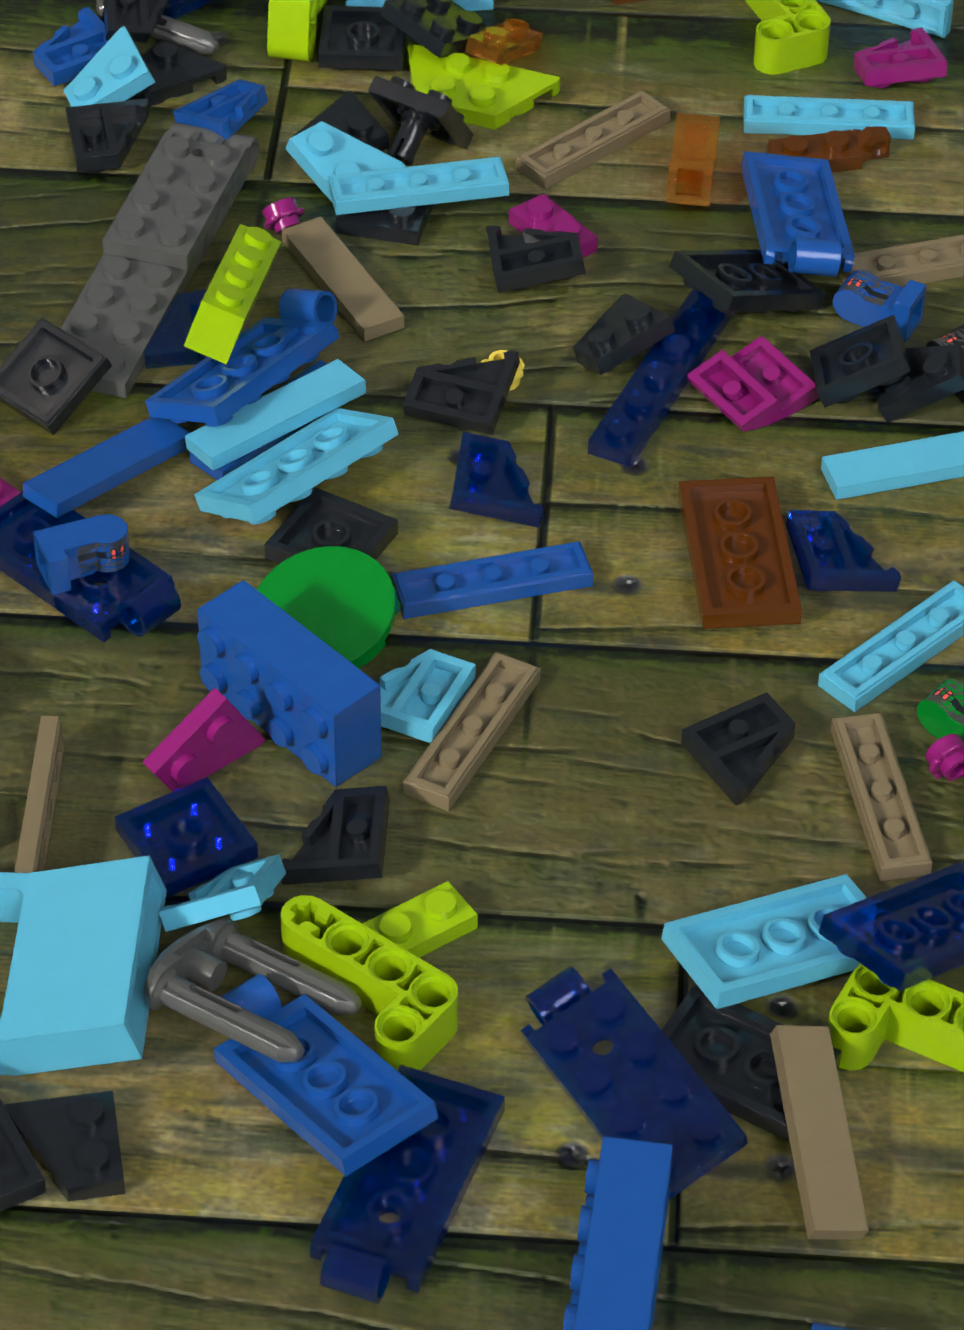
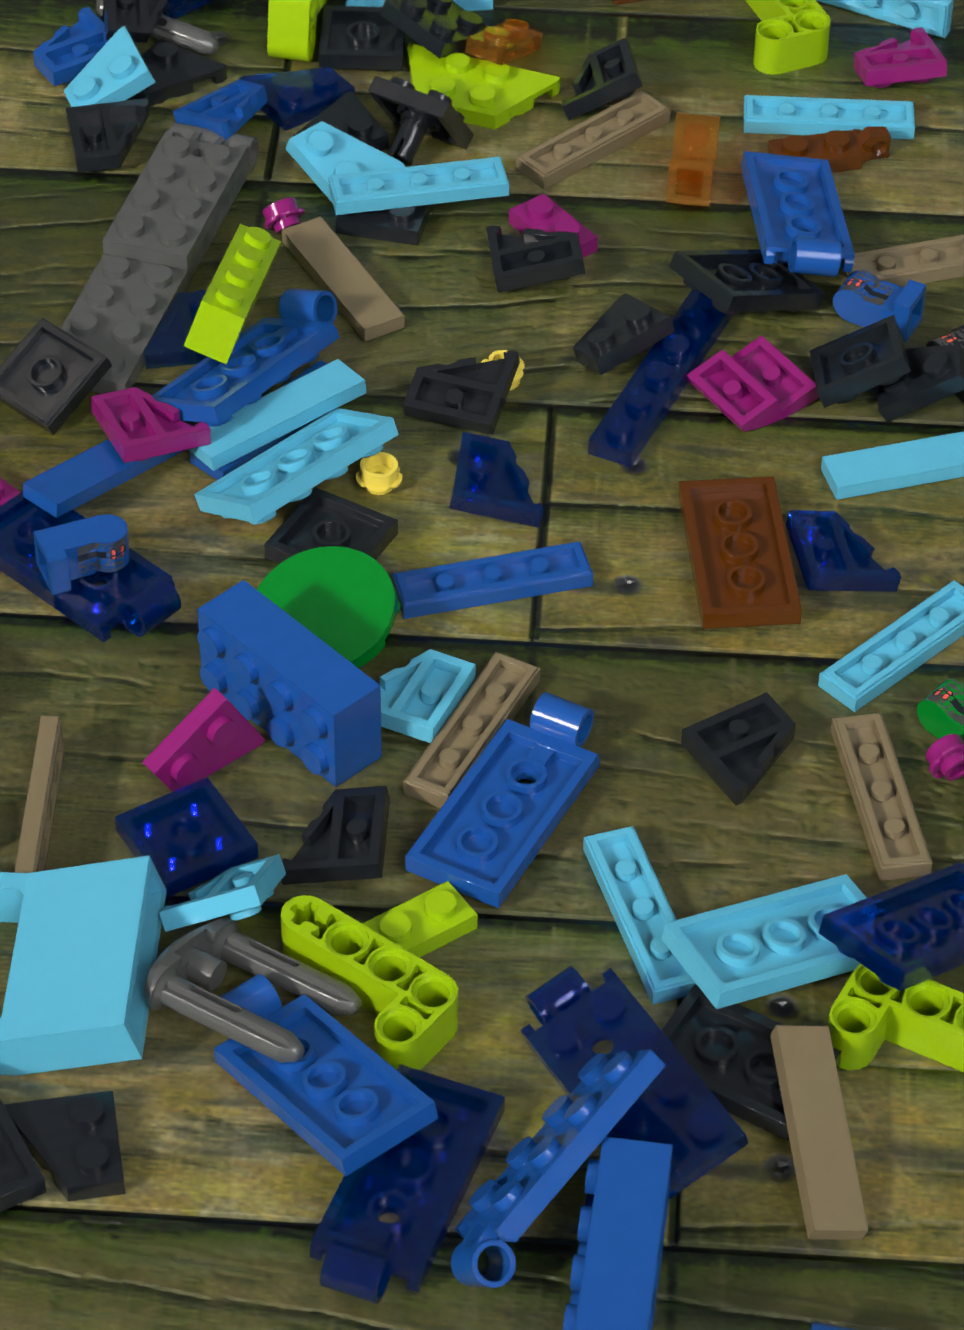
(145, 427): none -> magenta wing
(300, 94): none -> clear blue wing
(379, 473): none -> light yellow plate
(492, 821): none -> blue hinge
(547, 1161): none -> blue hinge
(604, 77): none -> black wing
(638, 910): none -> medium azure tile

